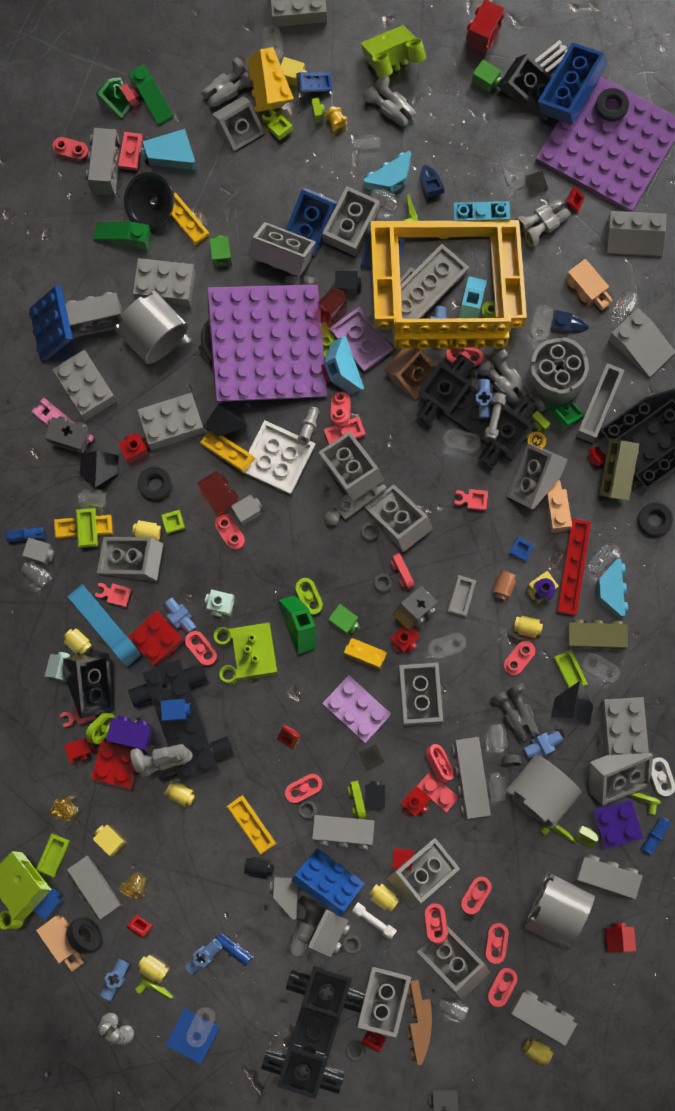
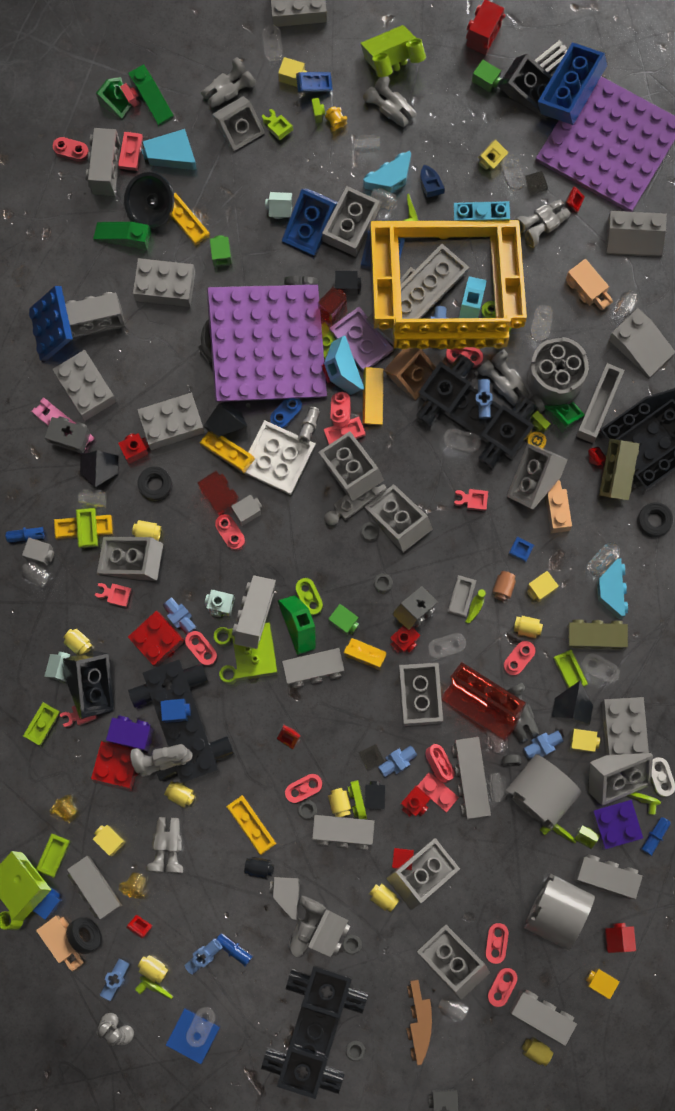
(41, 724): none -> lime plate
(79, 750): red brick -> none
(99, 728): lime plate -> none
(104, 625): dark azure beam -> none
(151, 327): light grey brick -> none
(166, 841): none -> light grey piece
(173, 521): lime plate -> none
(254, 612): none -> light grey brick
(268, 80): yellow wedge -> none
(279, 205): none -> light aqua brick
(281, 249): light grey brick -> none
(287, 412): none -> blue plate
(313, 667): none -> light grey brick
(328, 882): blue plate -> none
(339, 803): none -> light yellow brick
(357, 709): lavender plate -> none
(360, 911): white bar -> none
(373, 396): none -> yellow tile
(373, 1041): red slope -> none
(384, 1002): light grey slope -> none
(397, 761): none -> medium blue axle
(405, 578): coral plate -> none
(436, 924): coral plate -> none
(476, 605): none -> lime bar
(476, 895): coral plate -> none
(483, 701): none -> clear red slope
(498, 153): none -> light yellow brick
(498, 401): light grey bar -> none
(540, 593): dark purple brick -> none
(567, 323): dark blue plate -> none
(574, 567): red plate -> none
(584, 741): none -> light yellow brick
(602, 983): none -> yellow brick
(612, 93): black tyre -> none

